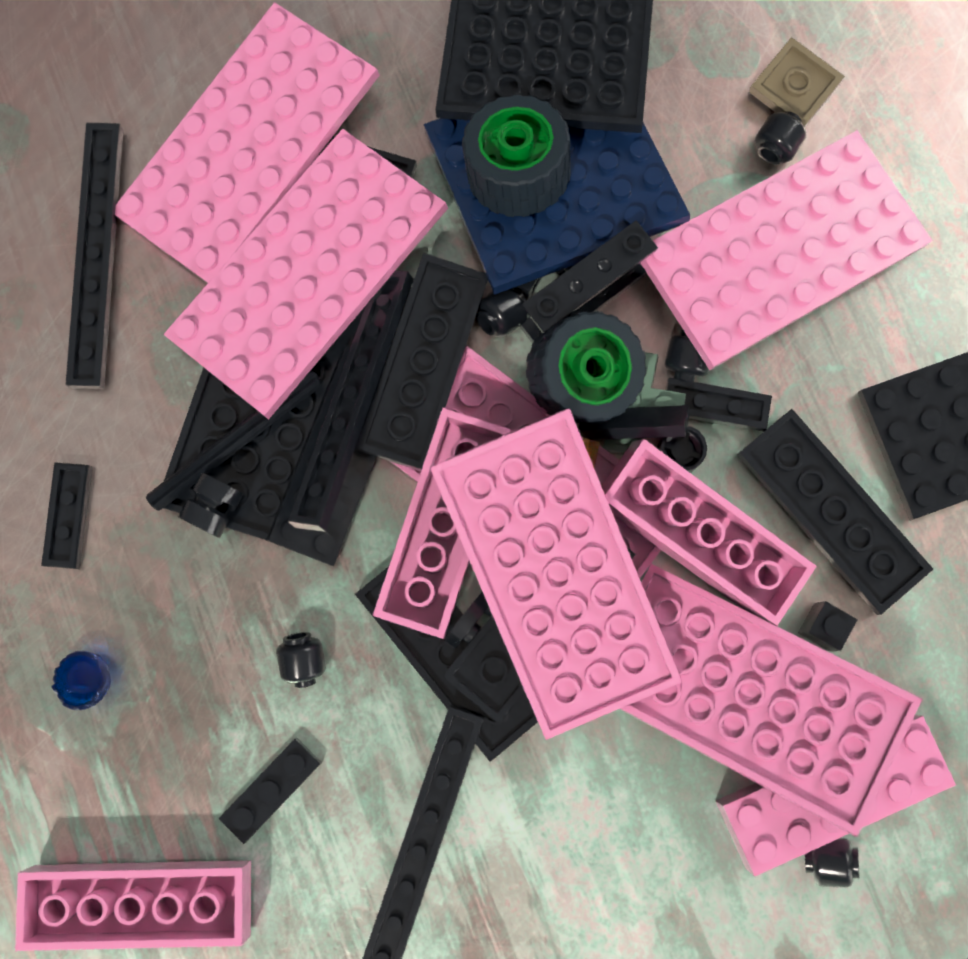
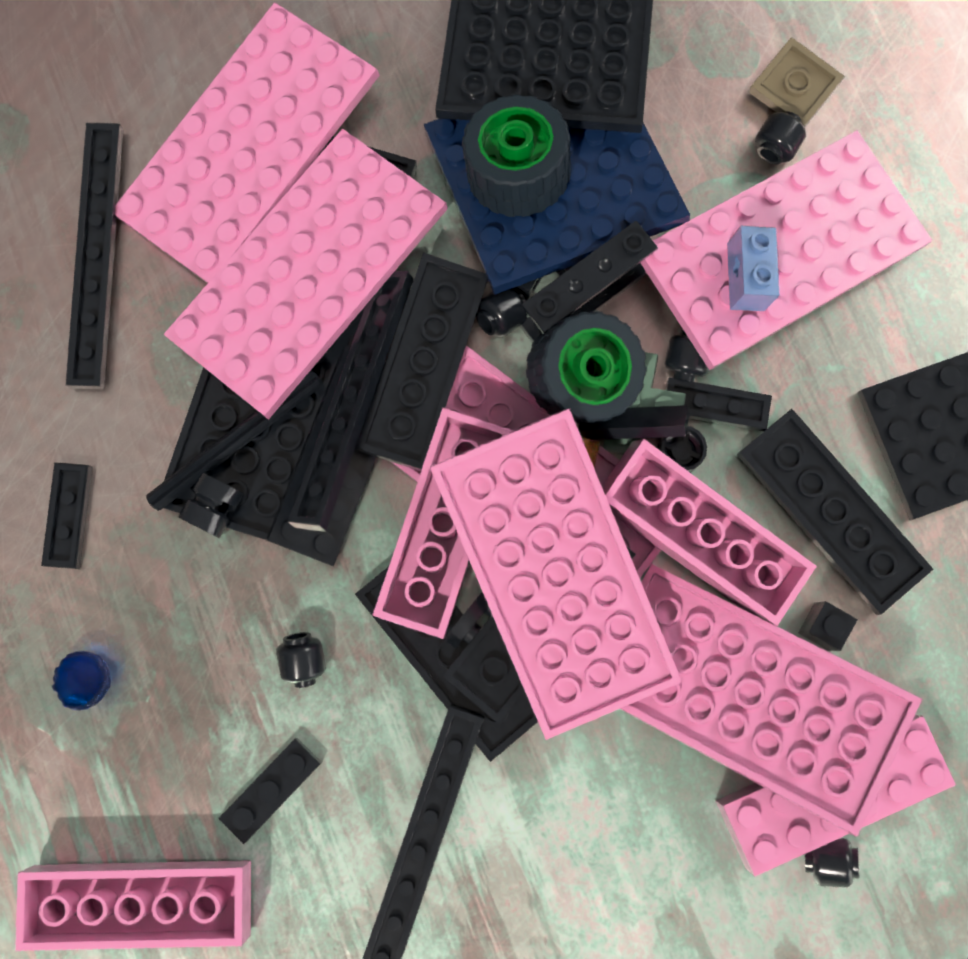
(753, 268): none -> medium blue brick

